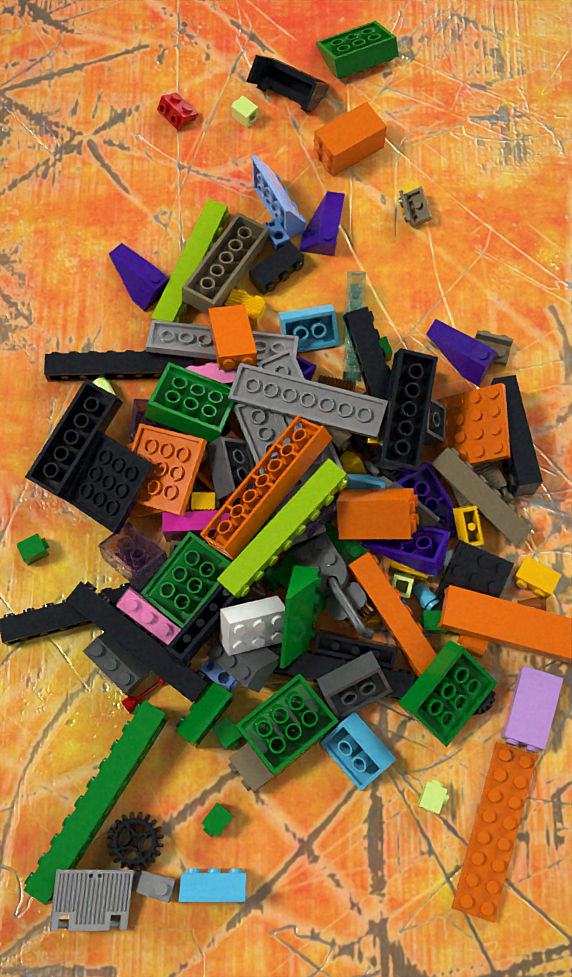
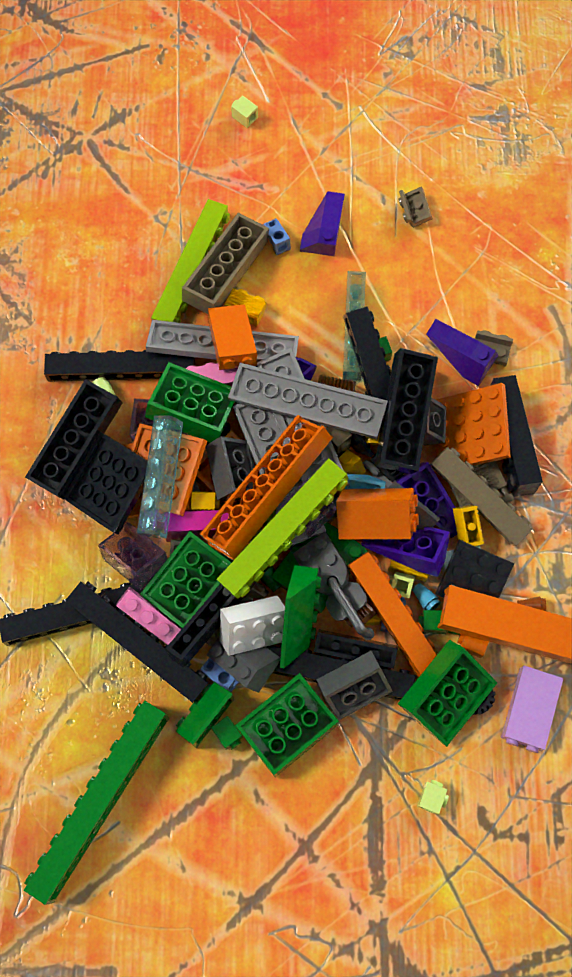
(33, 549): green brick -> none
(91, 899): light grey window -> none
(117, 663): dark grey slope -> none
(131, 702): red hinge -> none
(139, 276): dark purple wedge -> none
(140, 849): black gear -> none
(154, 885): light grey slope -> none
(160, 477): none -> clear light blue brick
(176, 110): red bracket -> none
(213, 886): medium azure slope -> none
(216, 820): green brick -> none
(250, 767): dark tan brick -> none
(276, 198): light blue slope -> none
(276, 268): black brick -> none
(287, 81): black windscreen -> none
(313, 325): medium azure slope -> none
(349, 139): orange brick -> none
(357, 751): medium azure slope -> none
(358, 49): green slope -> none
(494, 832): orange plate -> none
(536, 577): yellow brick -> none

